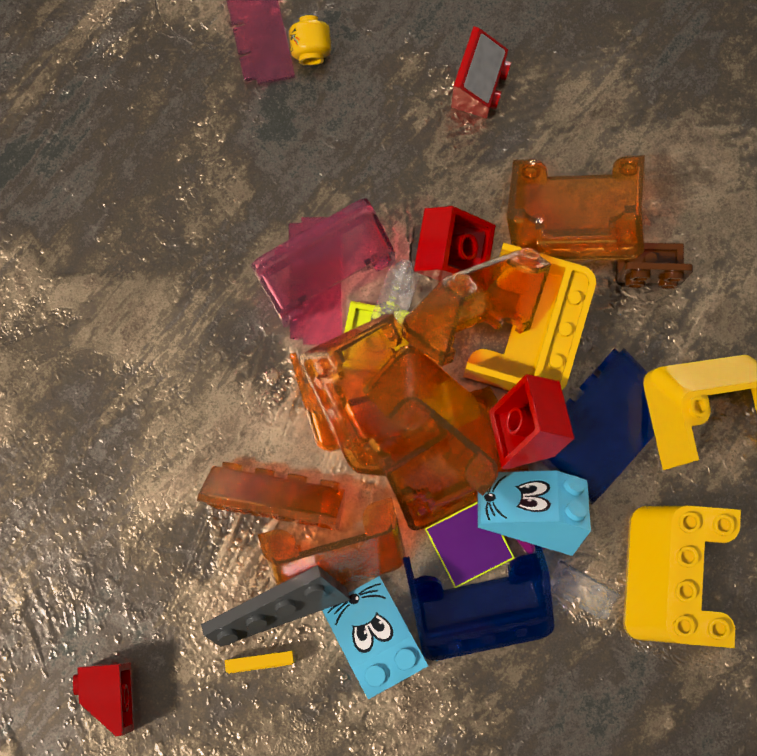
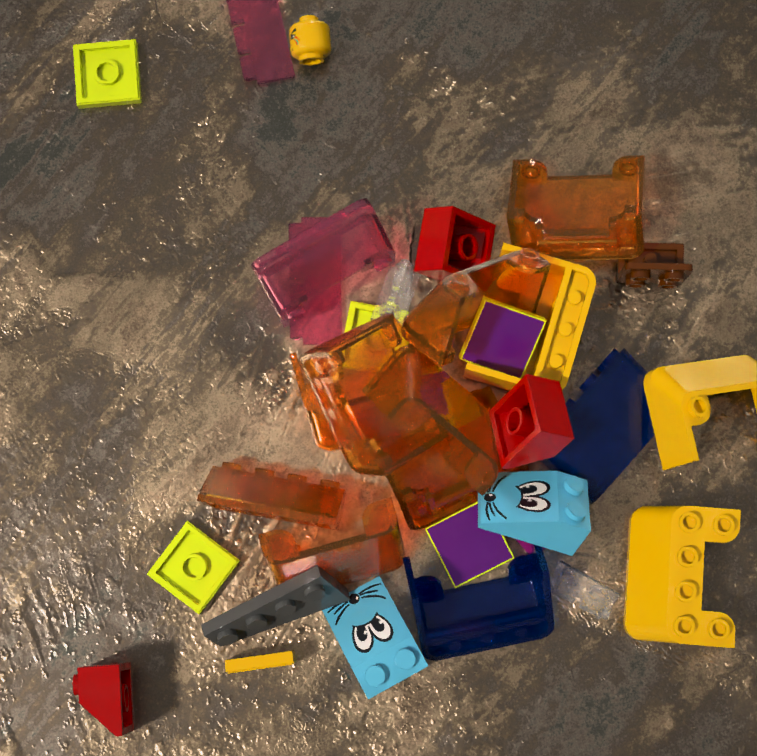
(107, 74): none -> neon yellow tile
(193, 567): none -> neon yellow tile
(480, 74): slope -> none
(502, 337): none -> dark purple tile

